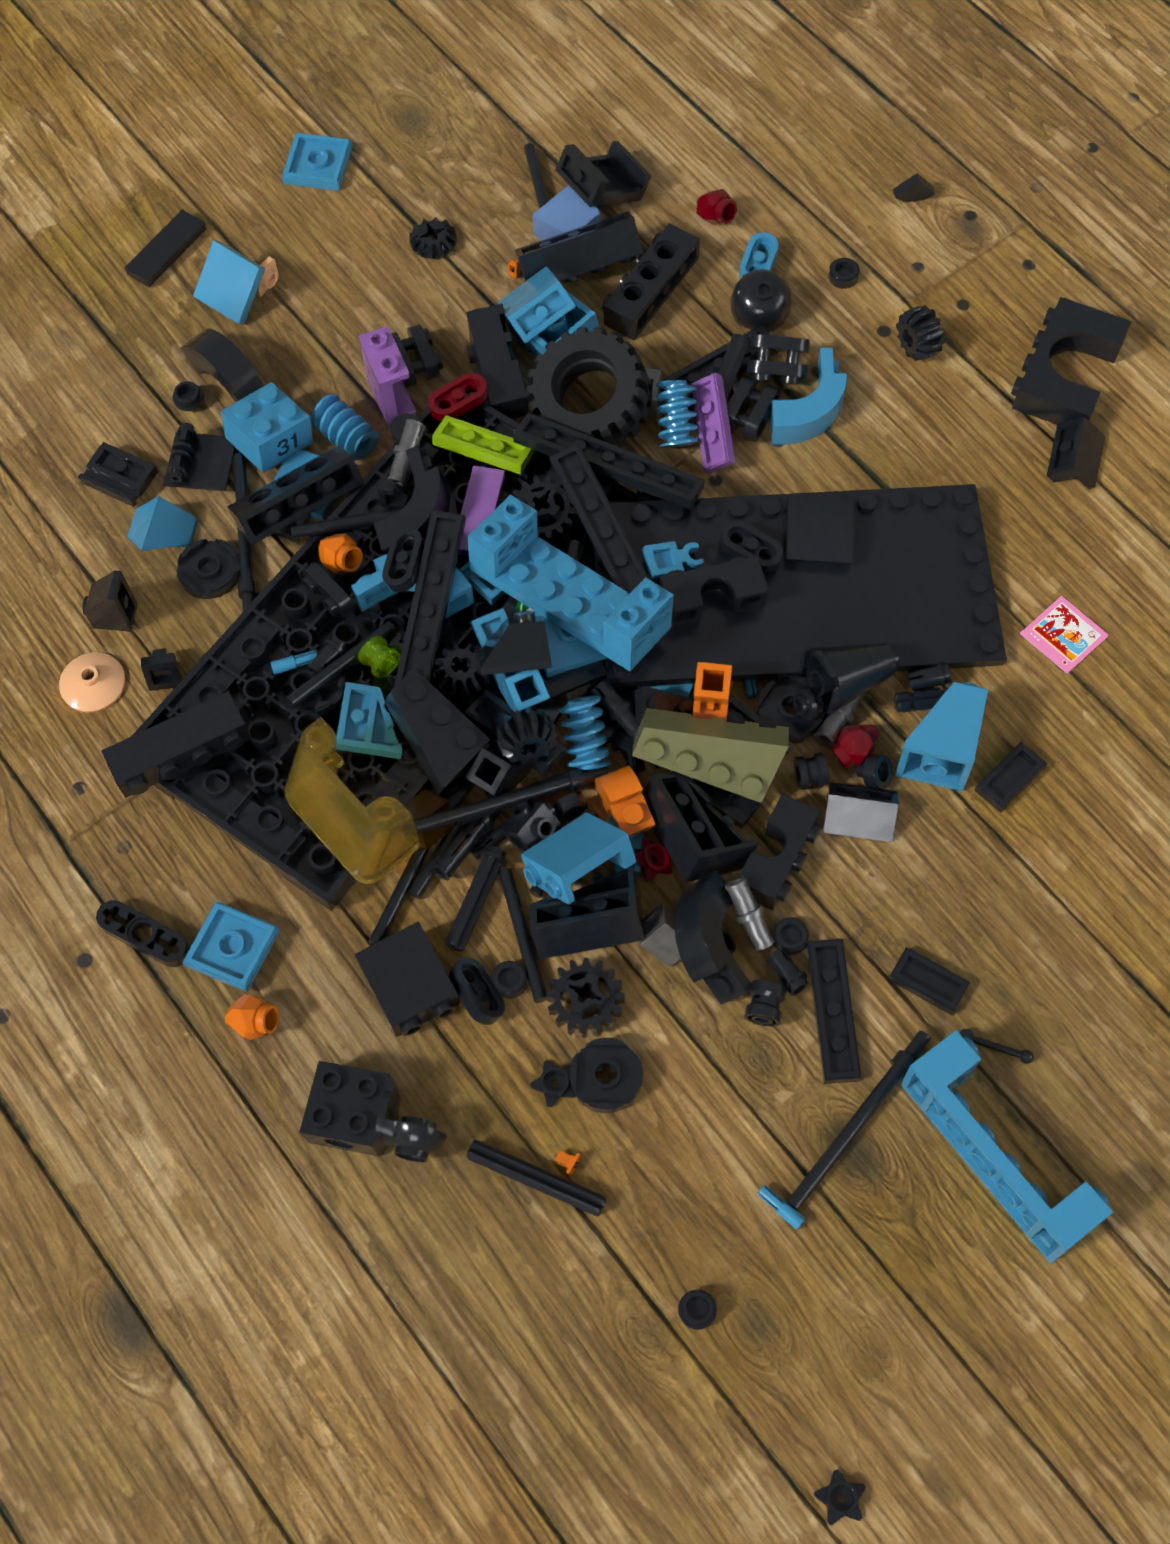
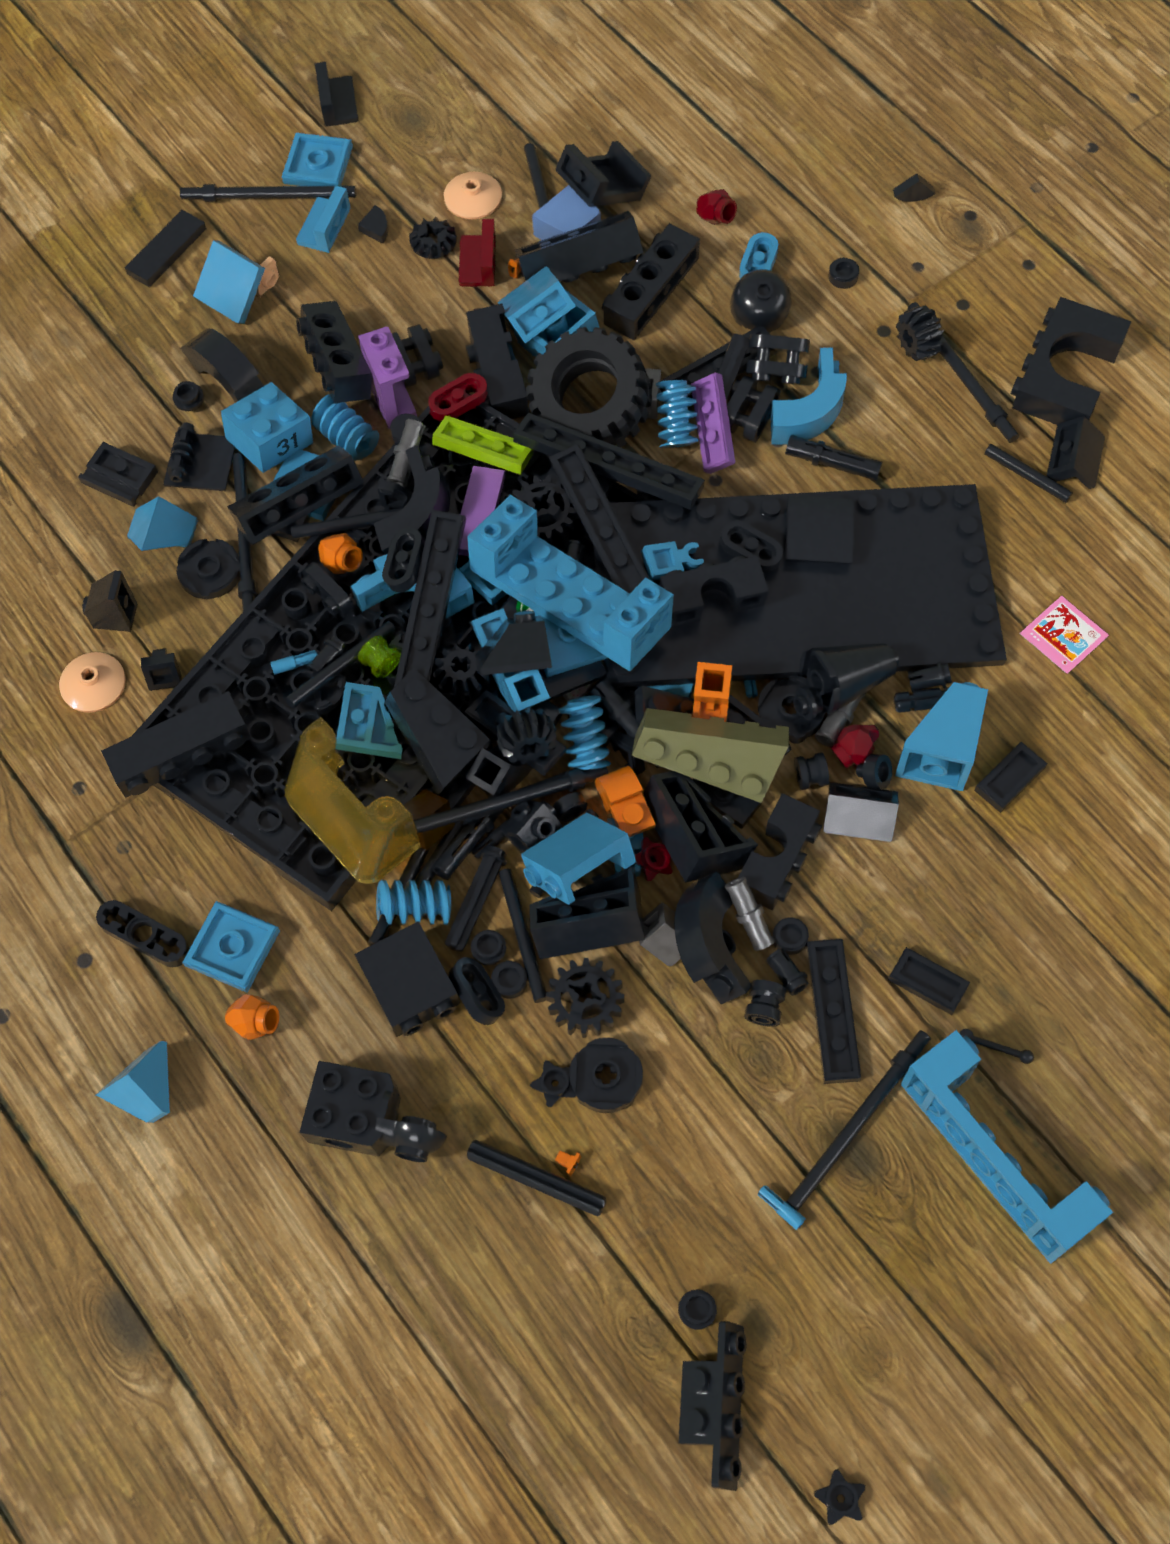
(142, 1086): none -> dark azure slope
(211, 192): none -> black bar
(325, 221): none -> dark azure panel
(334, 352): none -> black brick
(336, 97): none -> black panel
(374, 225): none -> black tile
(413, 901): none -> dark azure piece
(472, 195): none -> light nougat dish
(478, 257): none -> dark red panel
(488, 947): none -> black plate
(713, 1405): none -> black bracket
(825, 455): none -> black pin
(994, 413): none -> black bar
(1028, 473): none -> black bar

